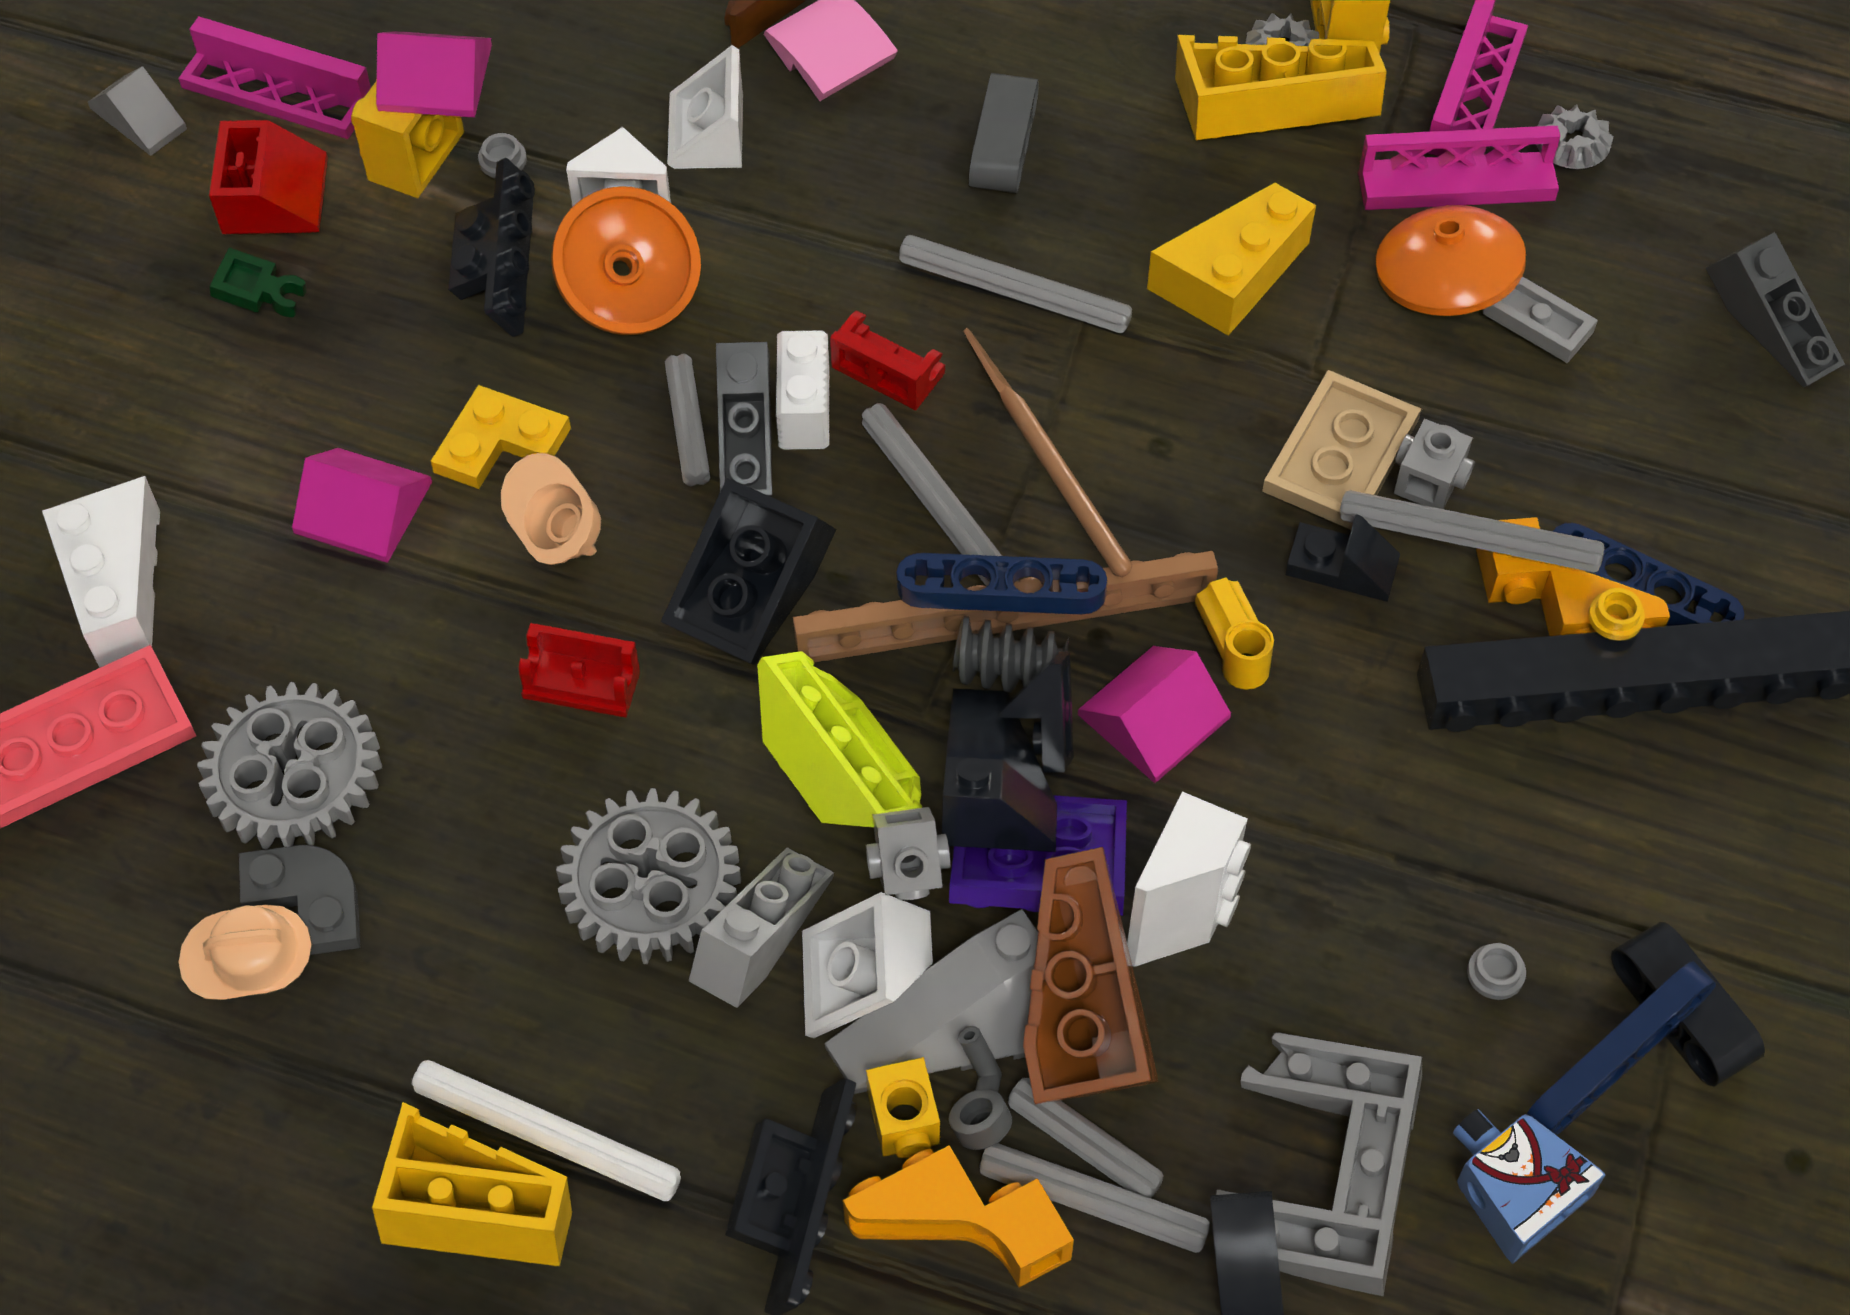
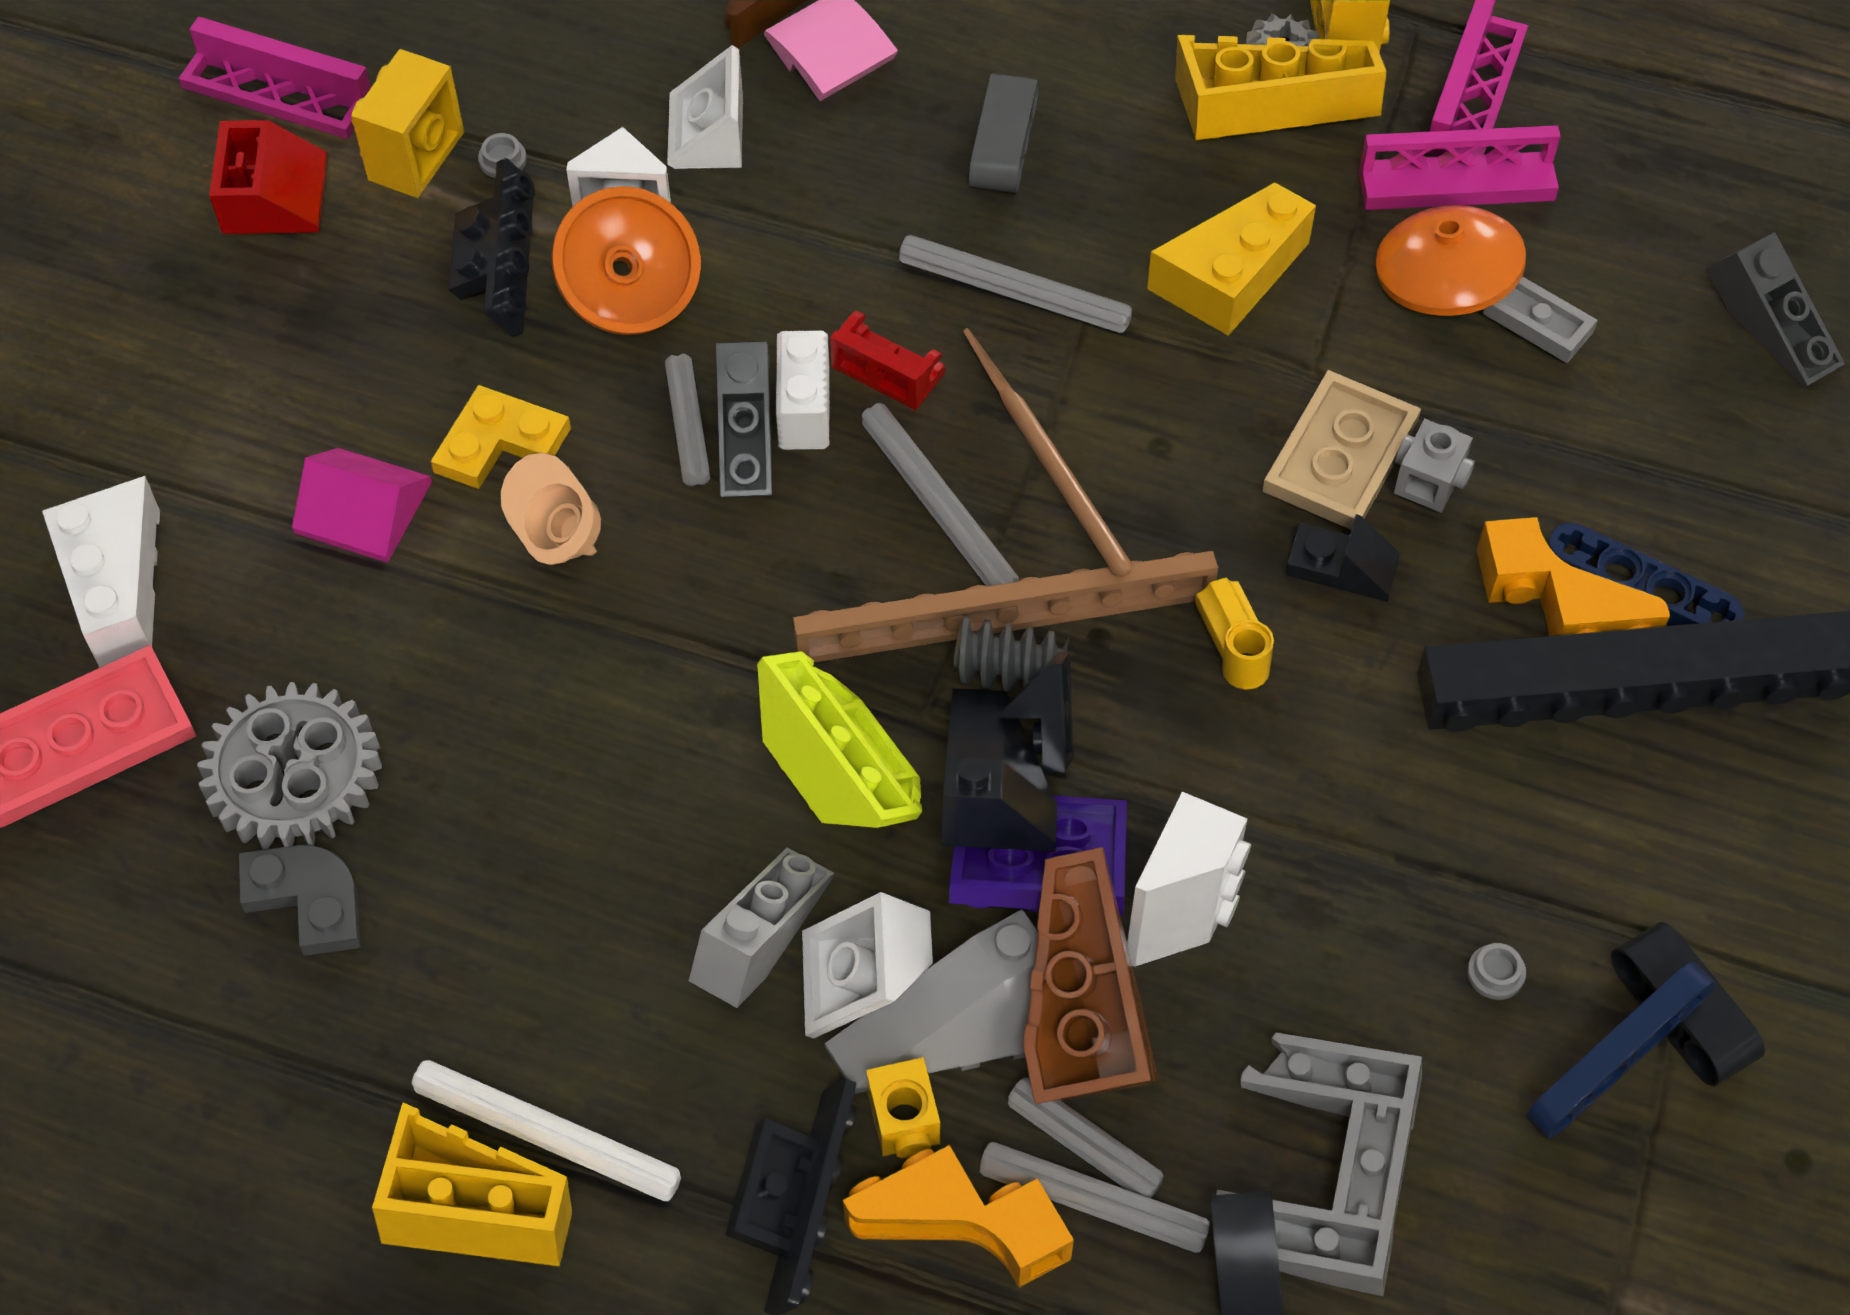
(139, 111): light grey slope -> none
(244, 952): light nougat piece -> none
(251, 281): dark green plate -> none
(430, 73): dark pink slope -> none
(579, 670): red hinge -> none
(647, 875): light grey gear -> none
(747, 571): black slope -> none
(902, 835): light grey brick -> none
(982, 1115): dark grey plate -> none
(1001, 592): dark blue beam -> none
(1158, 709): dark pink slope -> none
(1474, 531): light grey axle -> none
(1522, 1180): torso -> none
(1581, 150): light grey gear -> none
(1620, 603): yellow plate -> none

